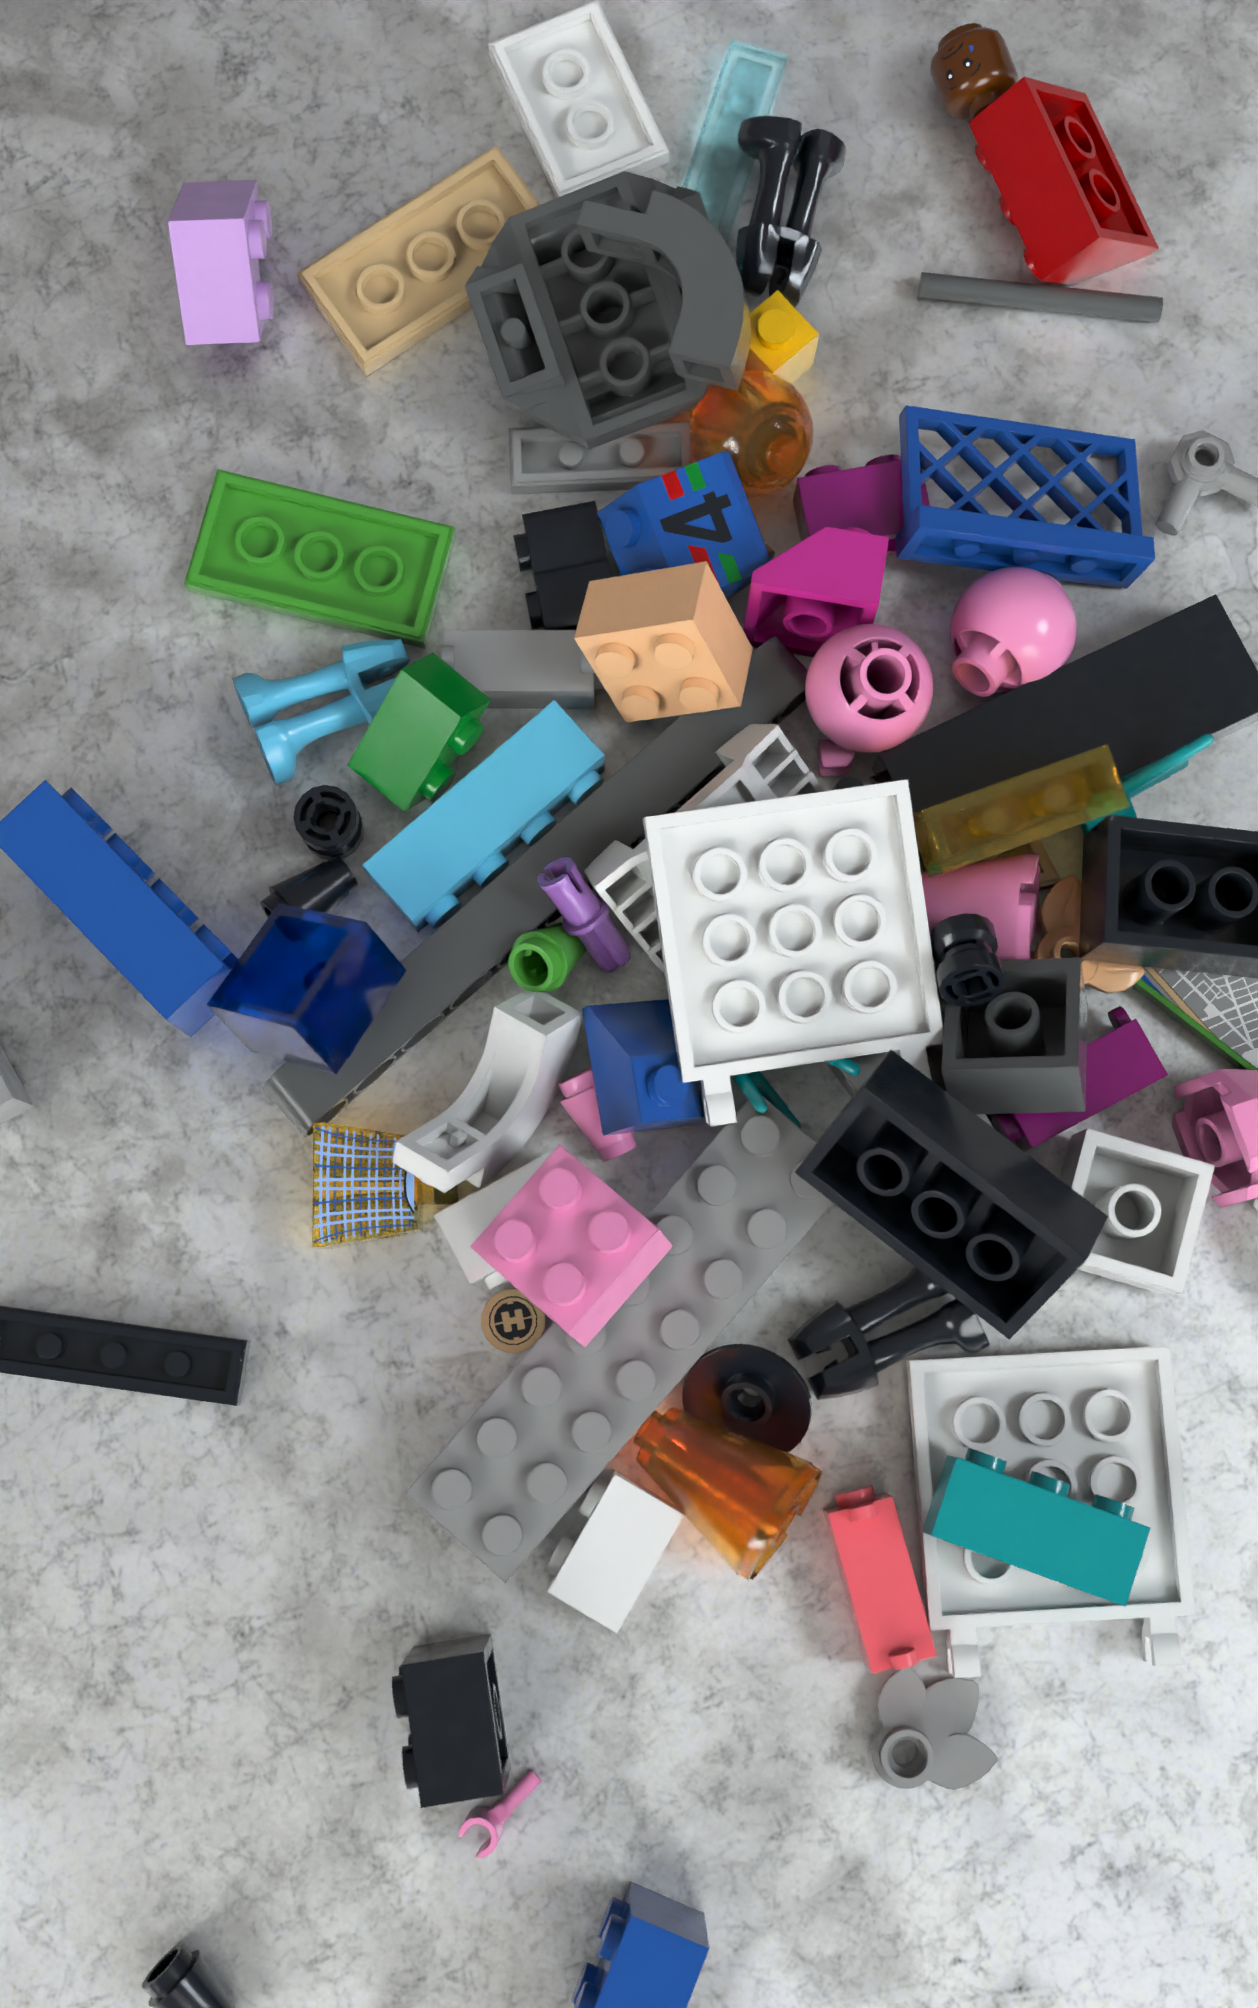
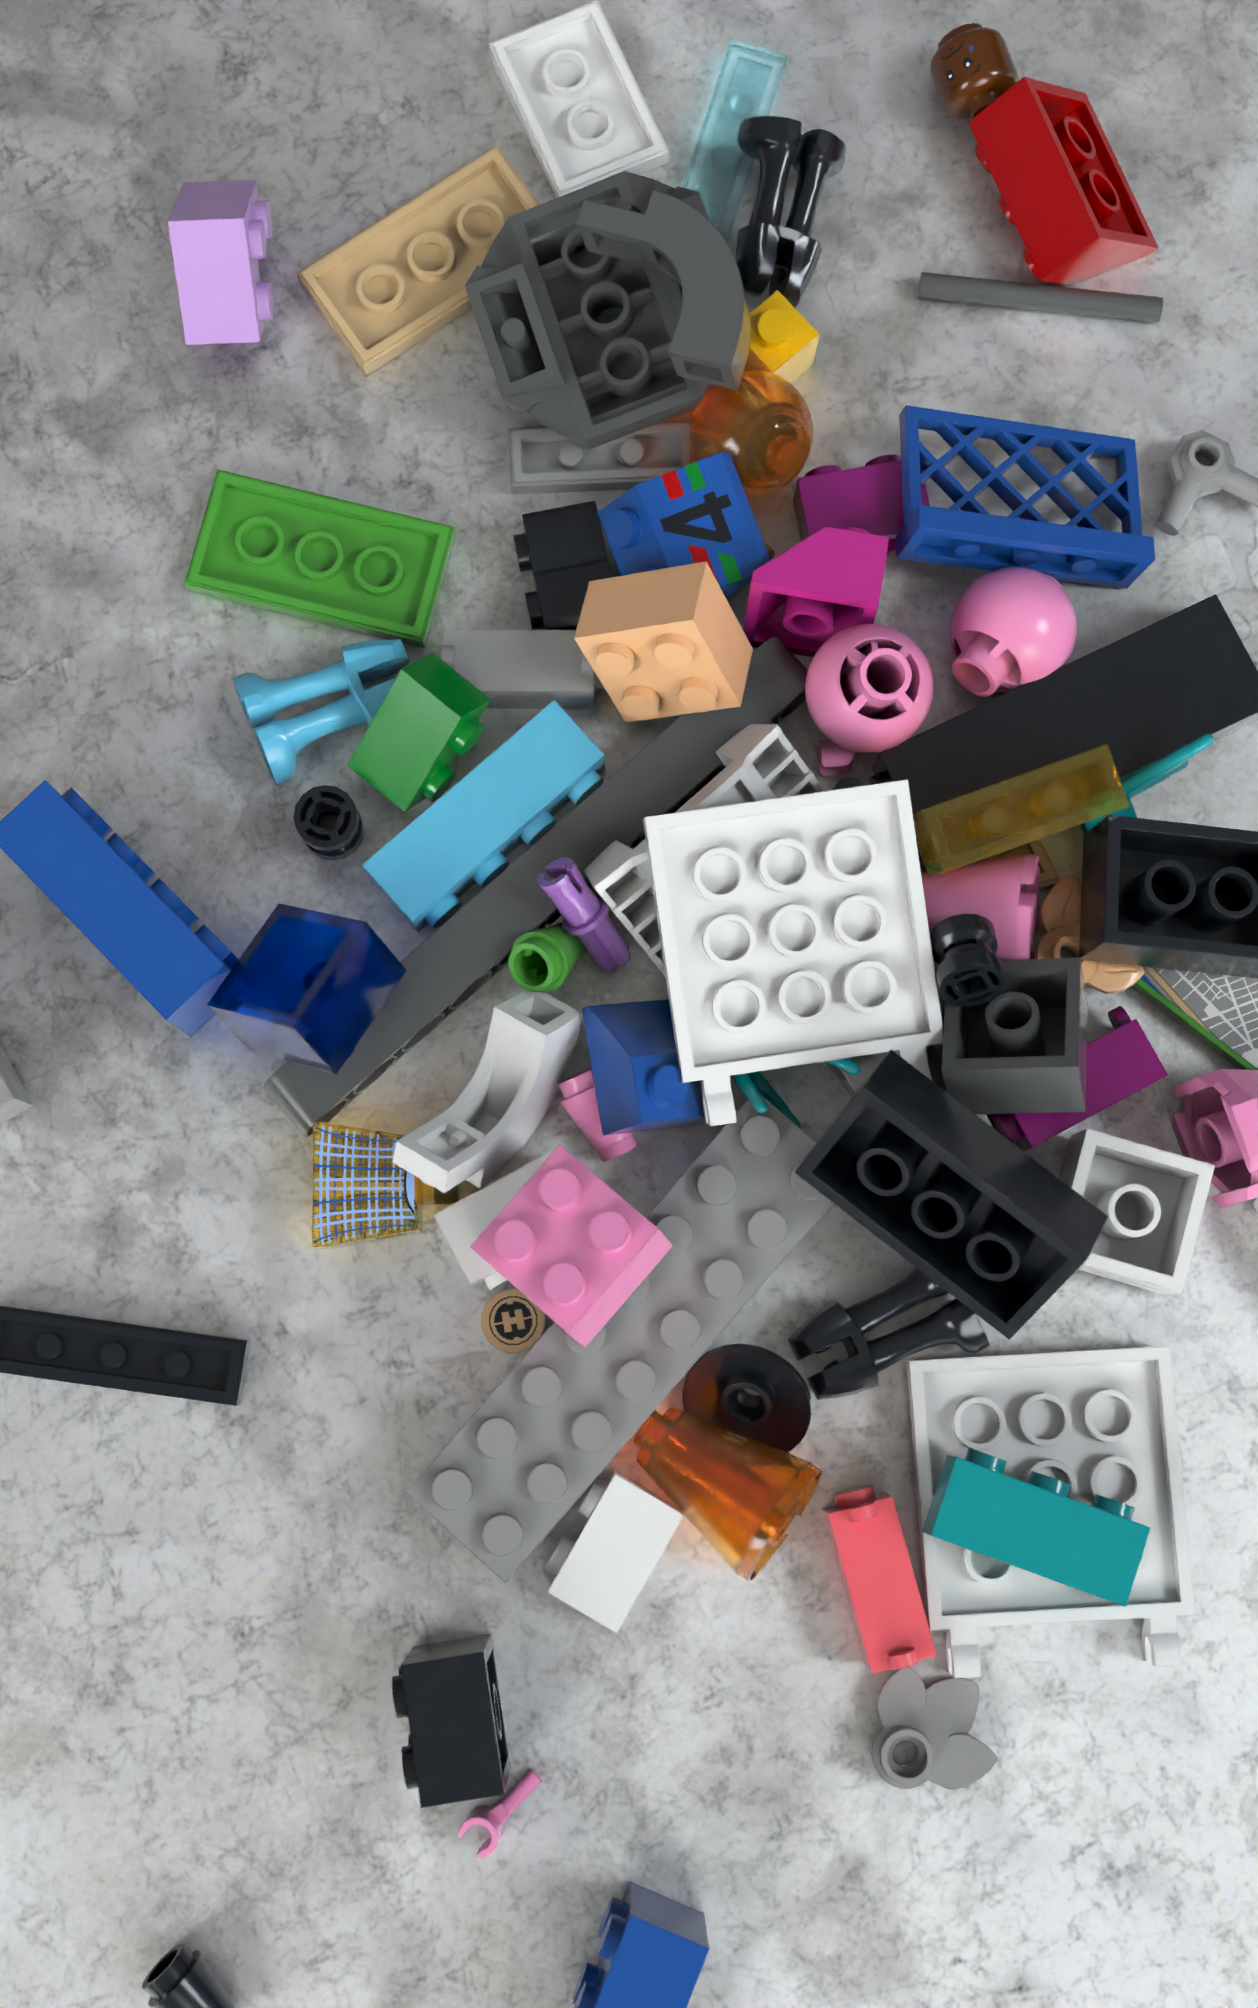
(315, 889): black cone -> none

